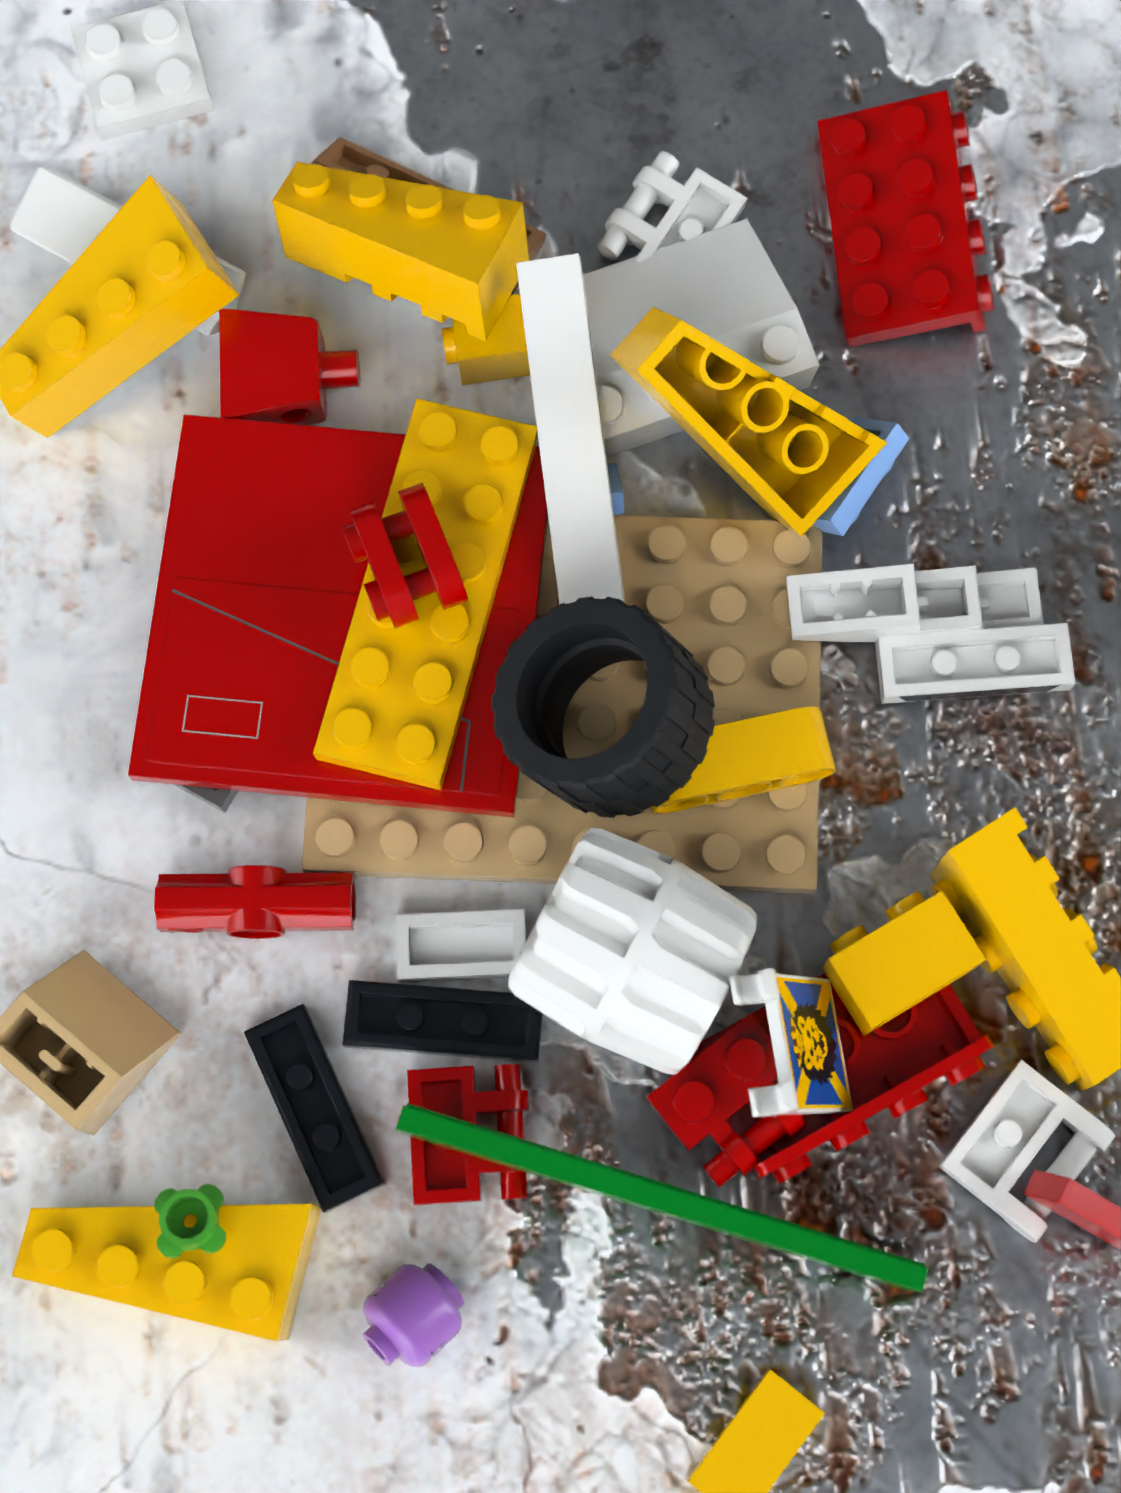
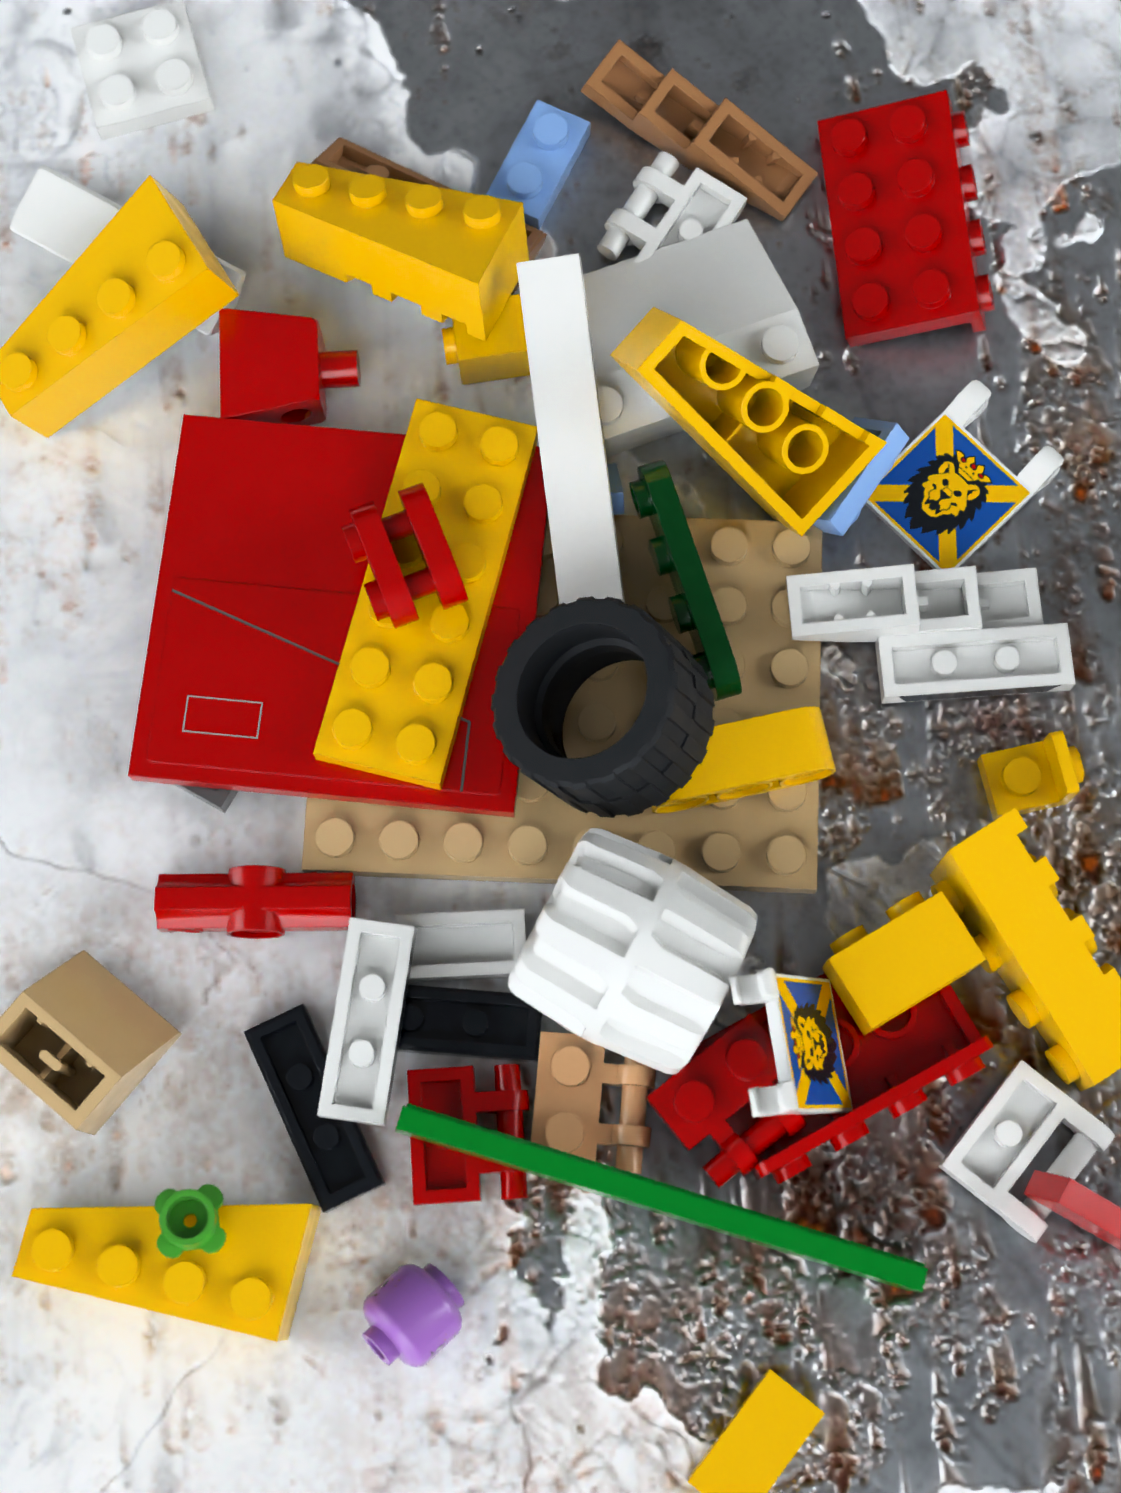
(367, 1022): none -> white plate
(541, 160): none -> light blue plate
(570, 1101): none -> light nougat plate
(676, 555): none -> dark green plate
(698, 131): none -> medium nougat slope
(951, 490): none -> flag
(1031, 775): none -> yellow bracket

